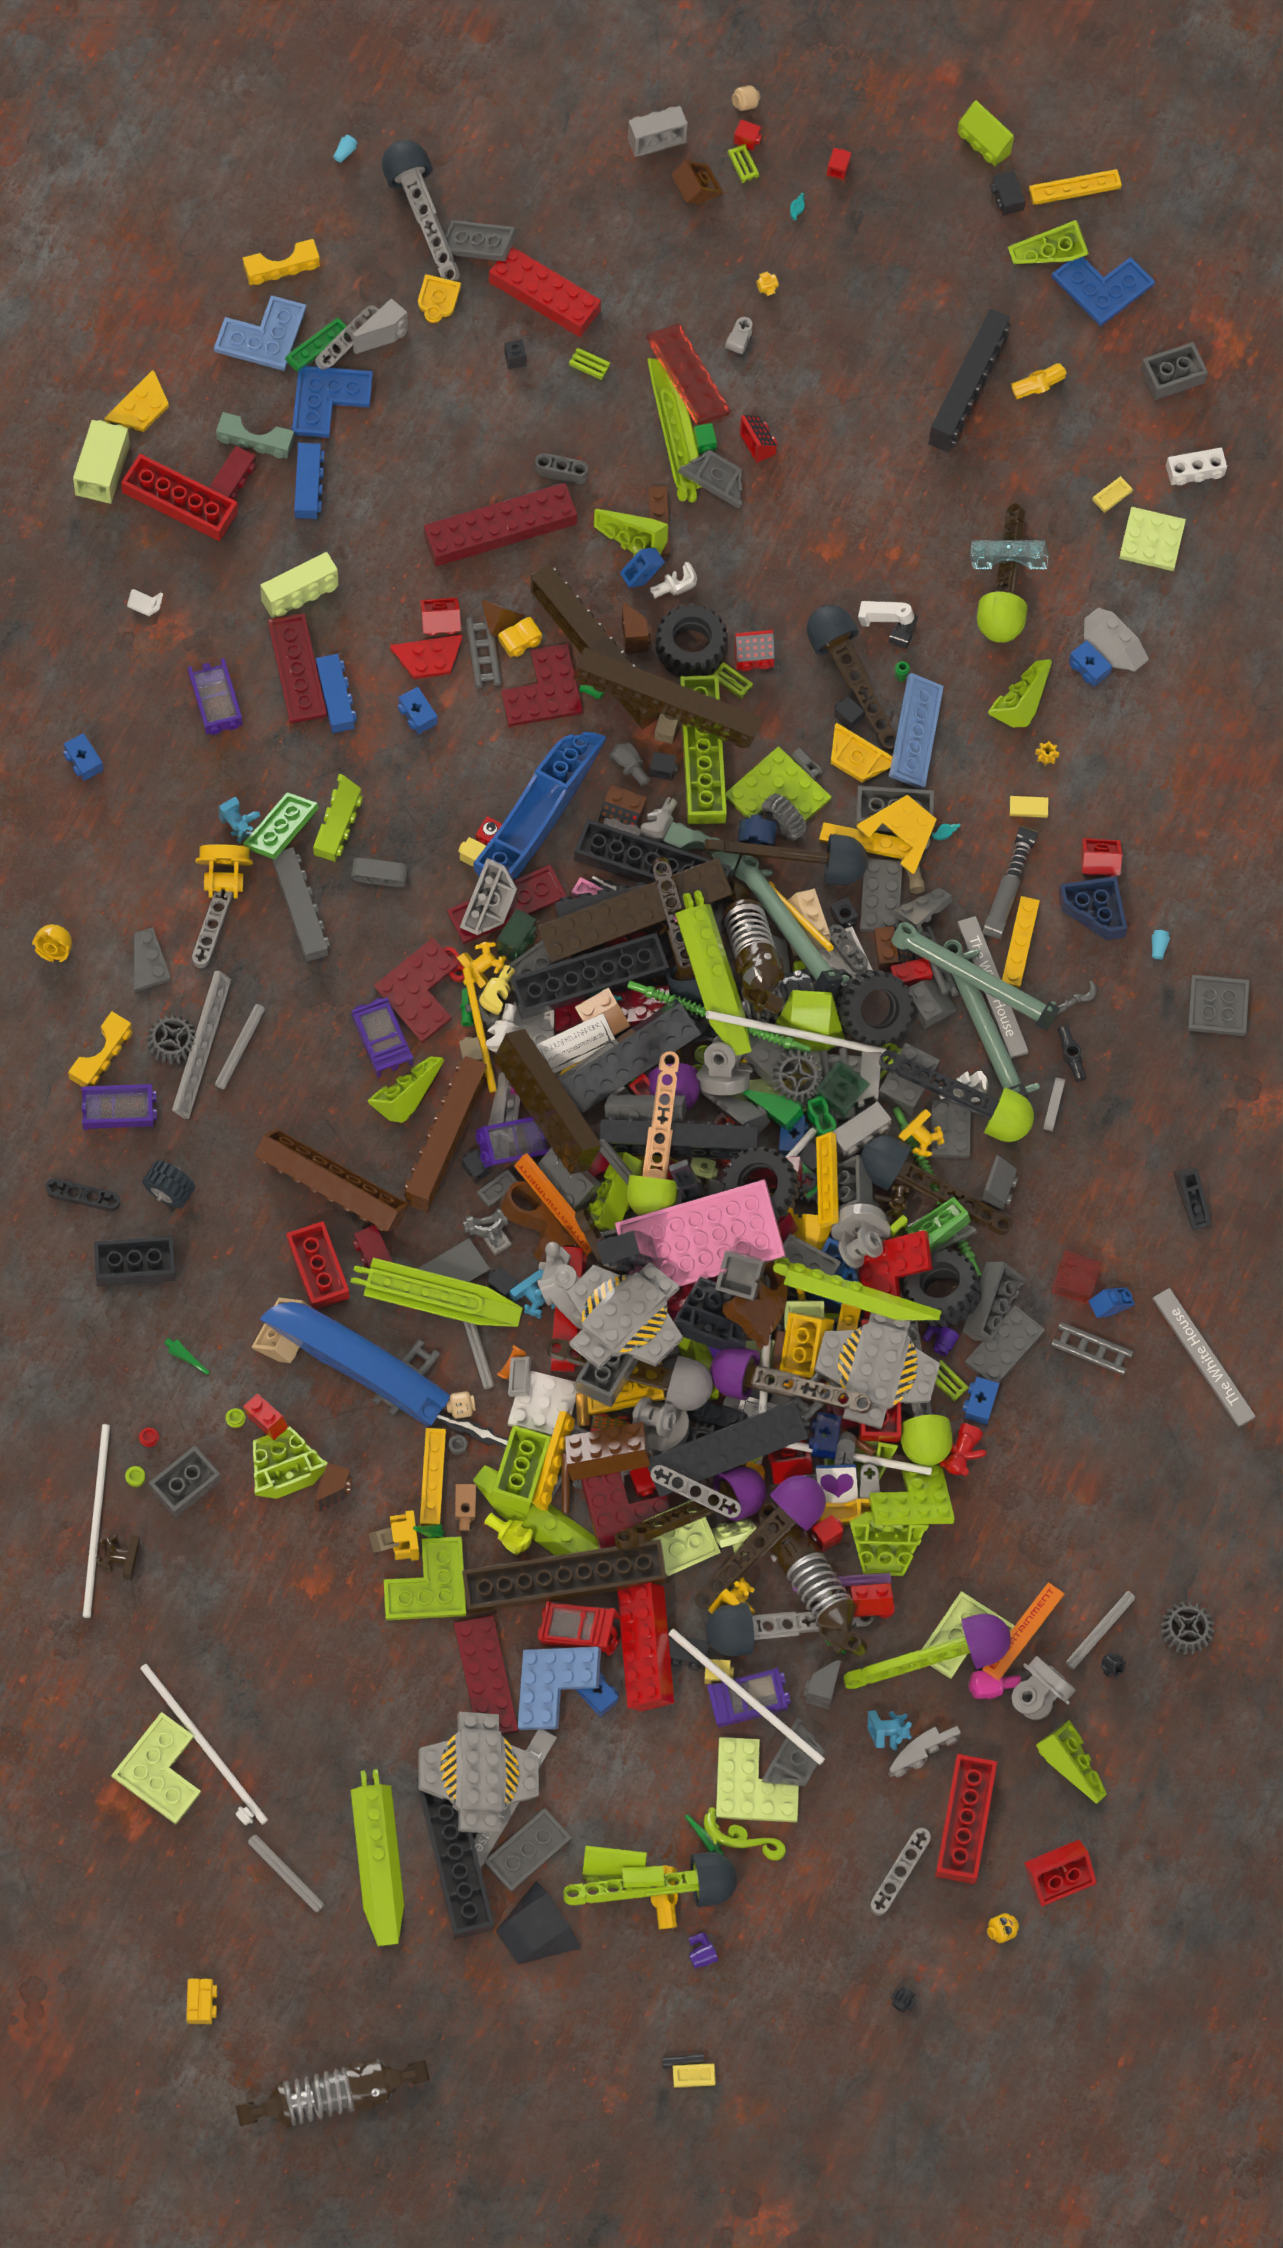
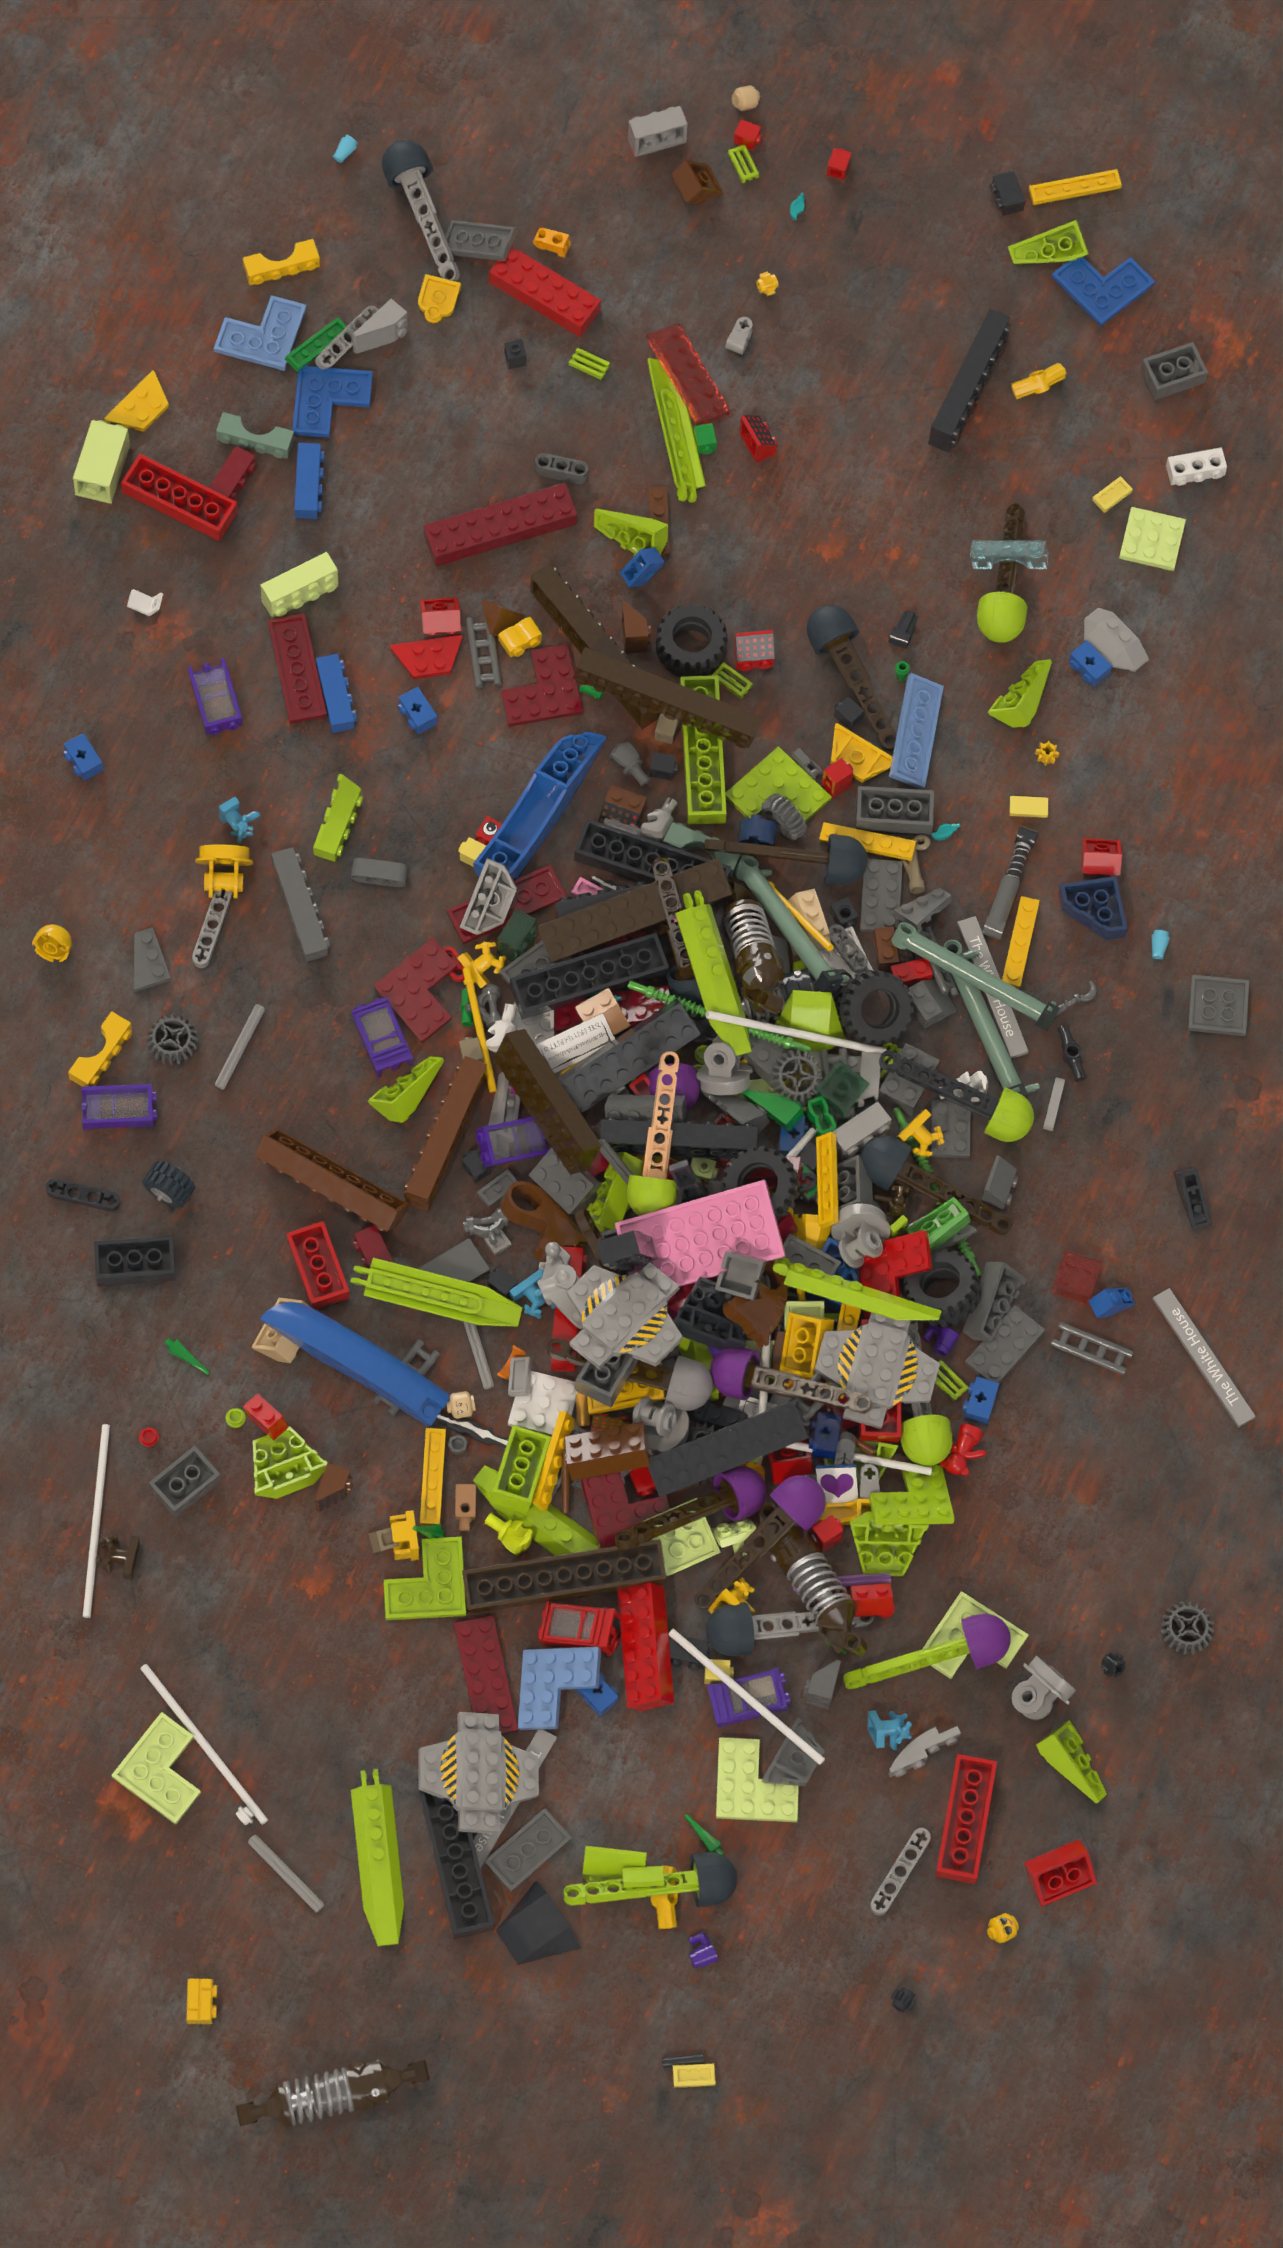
(135, 1476): lime tile -> none
(202, 1044): light grey tile -> none
(281, 825): bright green plate -> none
(489, 997): light yellow piece -> none
(552, 241): none -> light orange leg
(552, 1199): orange tile -> none
(673, 585): white piece -> none
(685, 1491): light grey beam -> none
(716, 476): dark grey wing -> none
(741, 1841): lime plant -> none
(837, 778): none -> red brick
(885, 612): white leg -> none
(908, 822): yellow wing -> none
(985, 134): lime slope -> none
(985, 1686): dark pink piece -> none
(1026, 1628): orange tile -> none
(1100, 1630): light grey axle -> none

